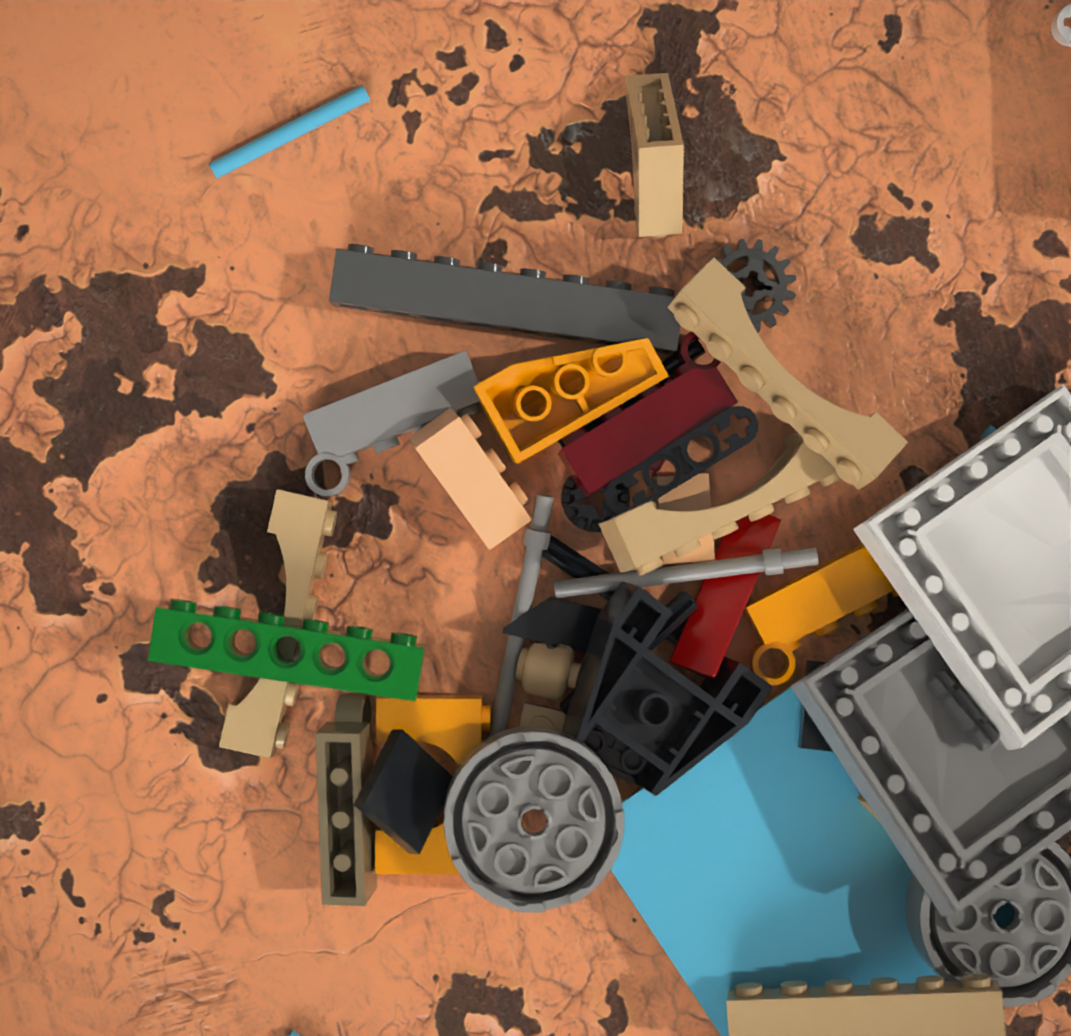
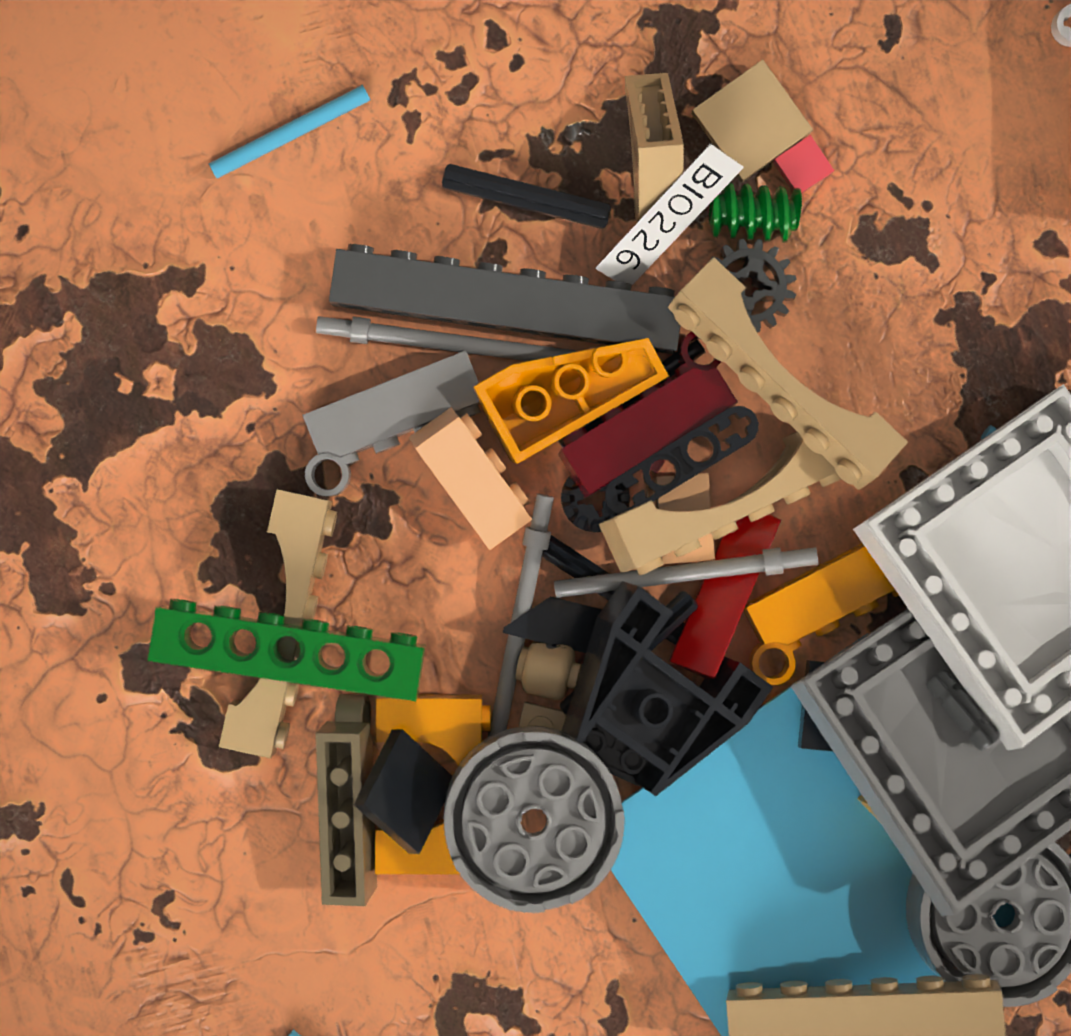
(362, 330): none -> light grey bar
(526, 196): none -> black axle
(670, 216): none -> white sticker
(752, 120): none -> tan tile
(755, 212): none -> green piece
(803, 165): none -> coral tile

